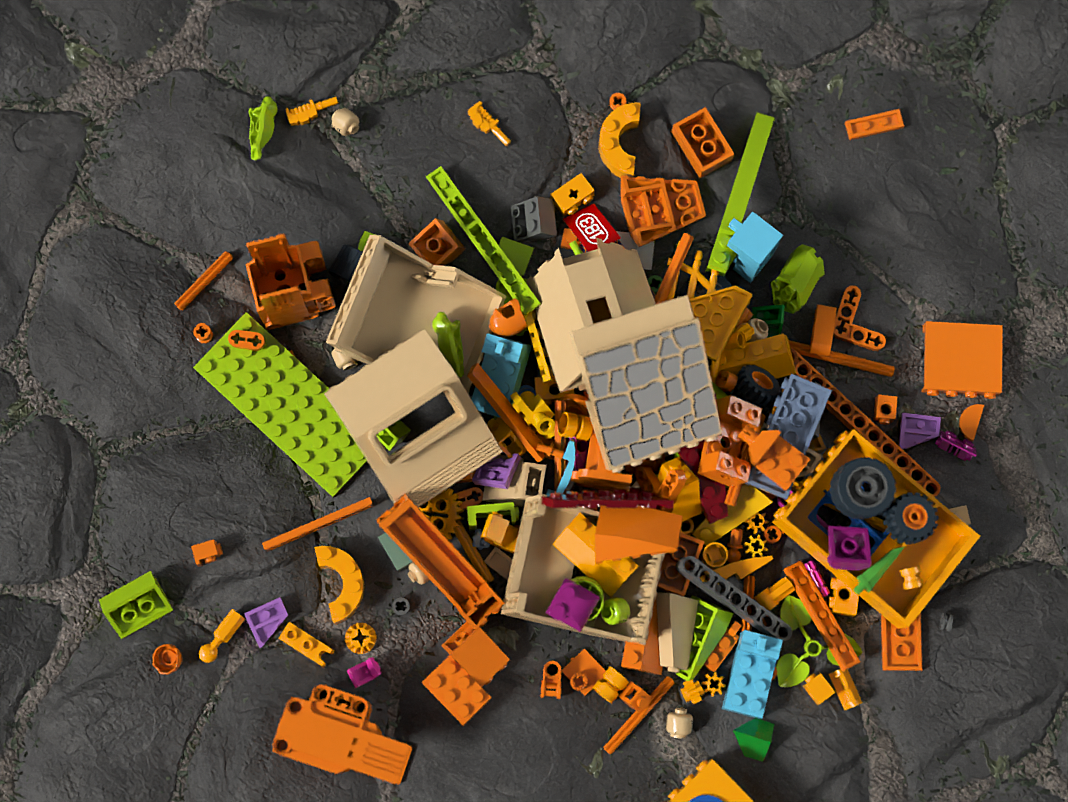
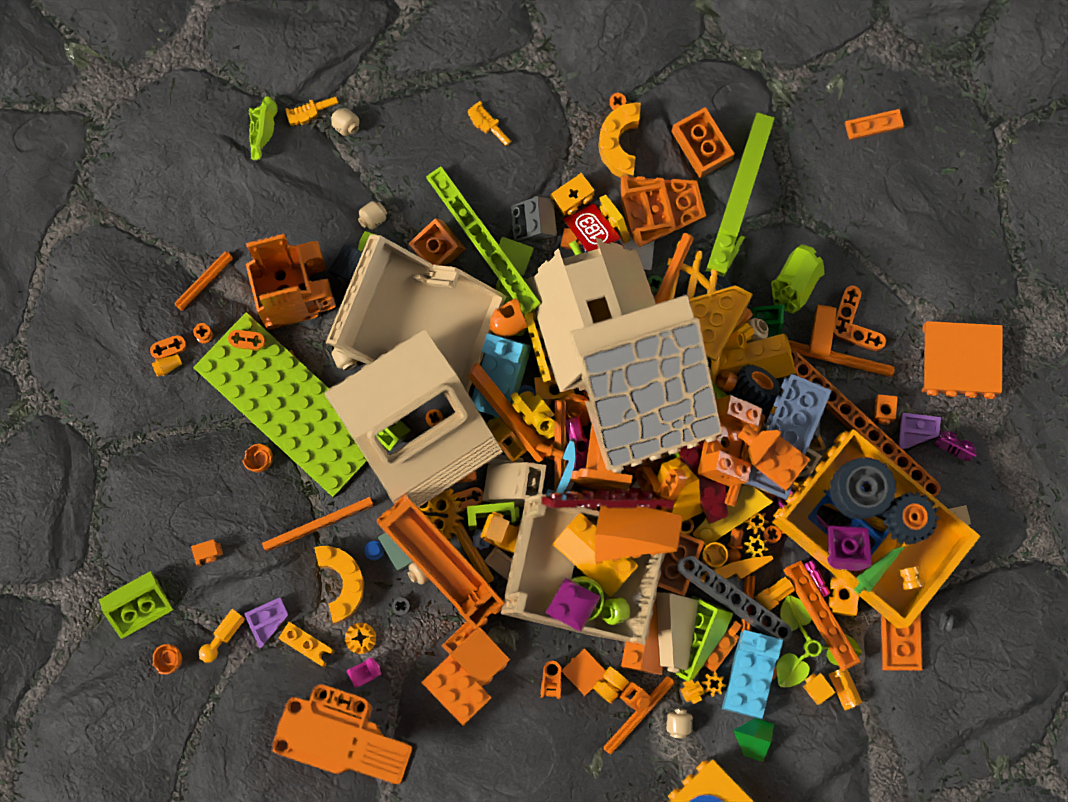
(165, 365): none -> light orange cone
(167, 343): none -> orange beam
(258, 458): none -> orange hair
(372, 215): none -> tan head
(374, 550): none -> blue plate
(431, 412): none -> orange bush
(450, 341): lime animal -> none
(497, 473): medium lavender wing -> none
(572, 683): orange bush -> none
(575, 426): light orange wheel -> none
(615, 218): none -> yellow wing
(754, 244): medium azure hinge -> none
(970, 420): orange tile -> none

